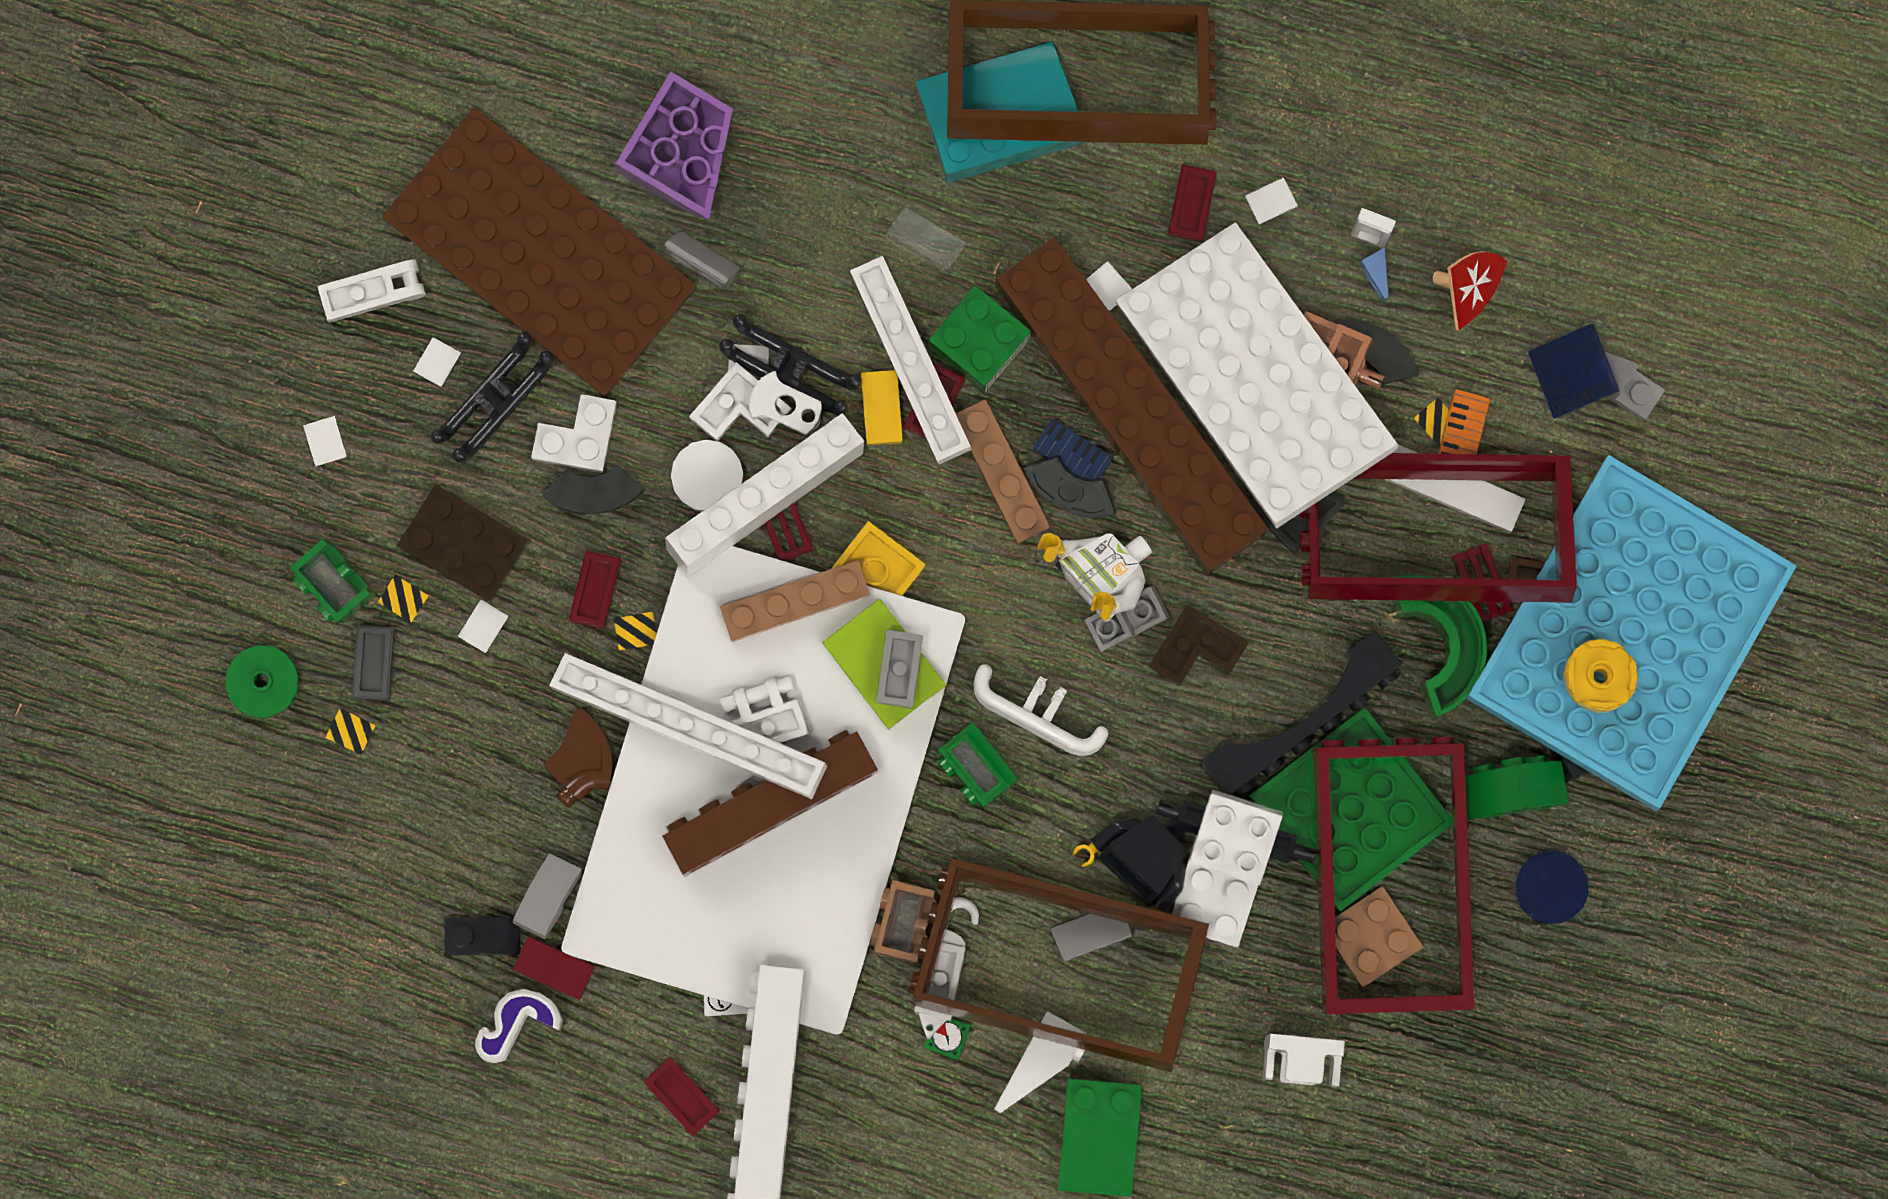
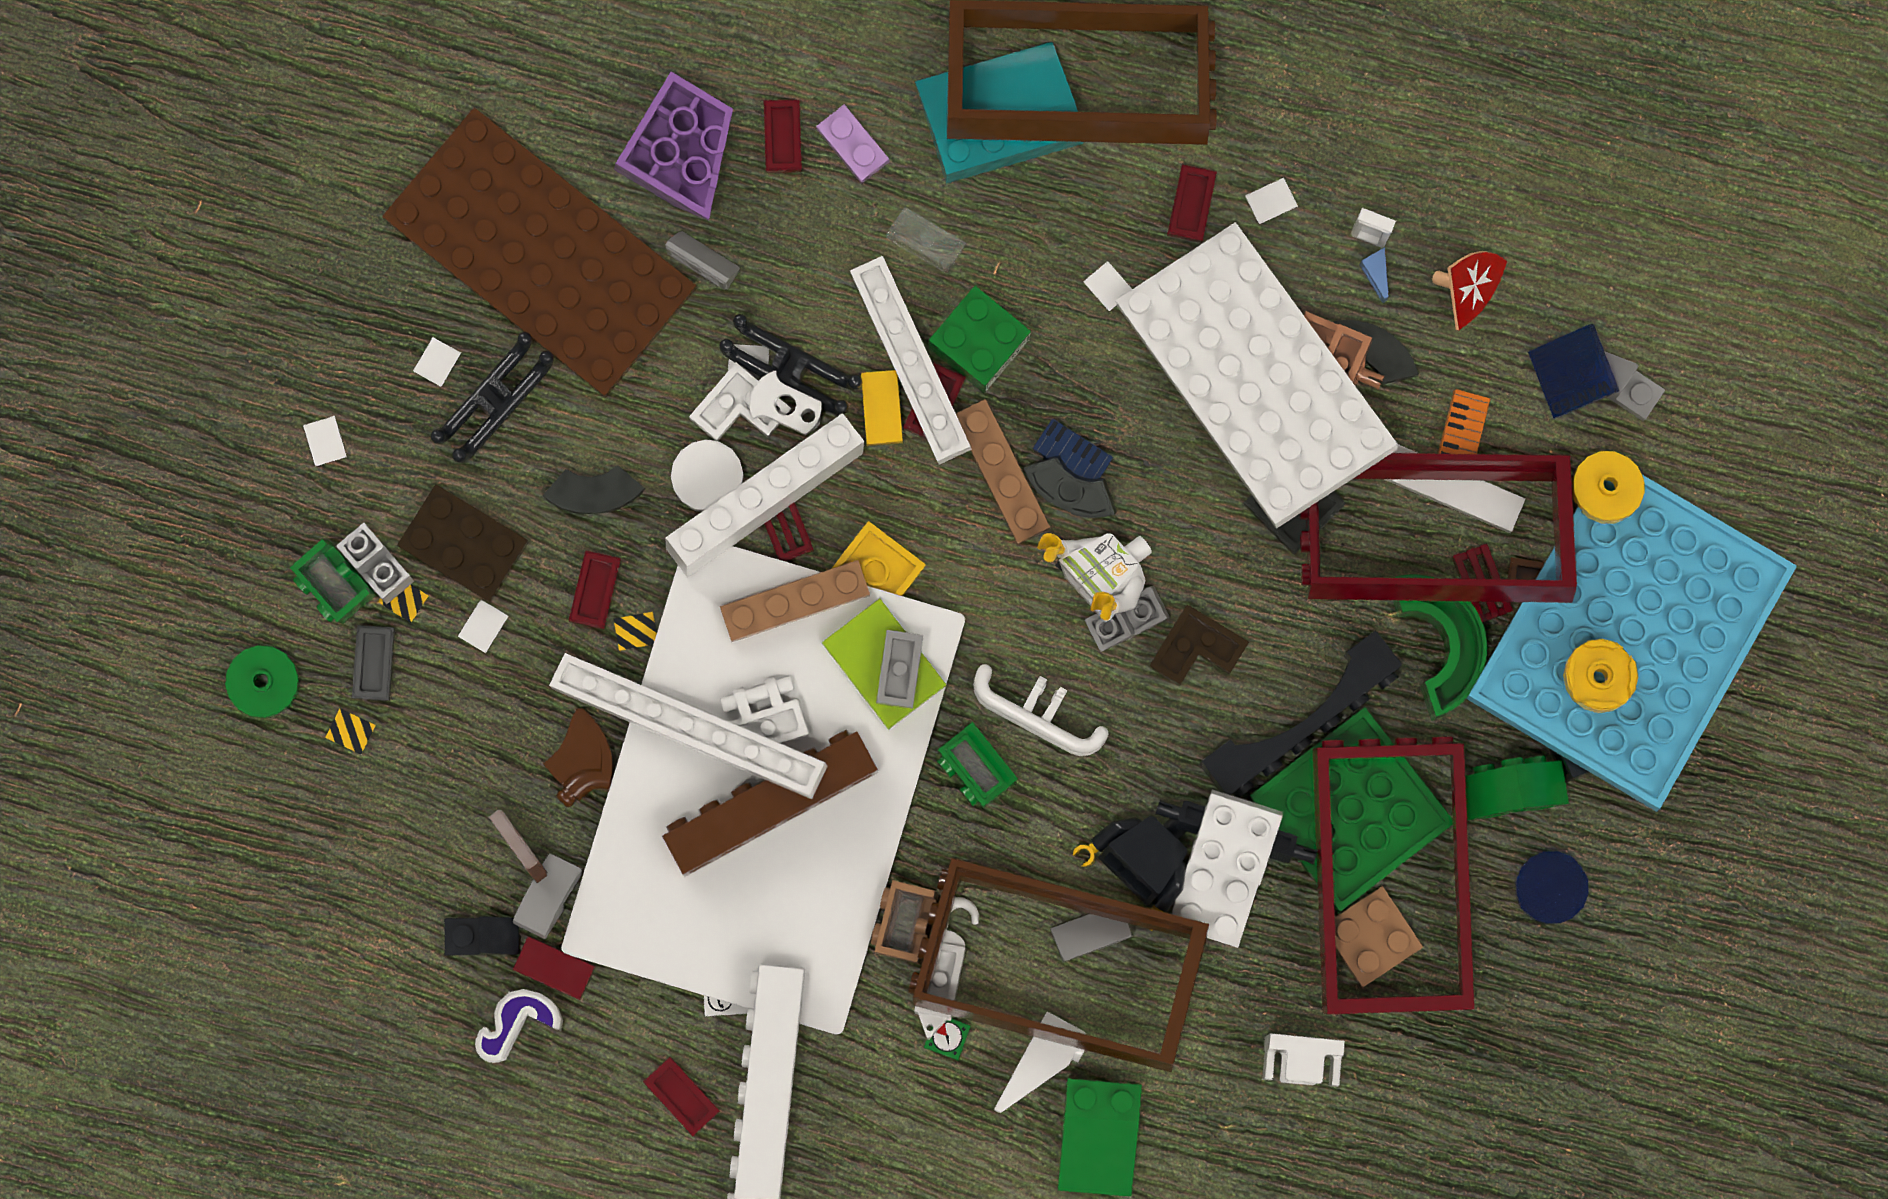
(370, 291): white plate -> none
(375, 563): none -> light grey slope
(518, 845): none -> tile
(584, 445): white plate -> none
(782, 136): none -> dark red tile
(852, 144): none -> lavender plate
(1131, 406): reddish brown brick -> none
(1433, 420): sticker -> none
(1600, 503): none -> yellow plate

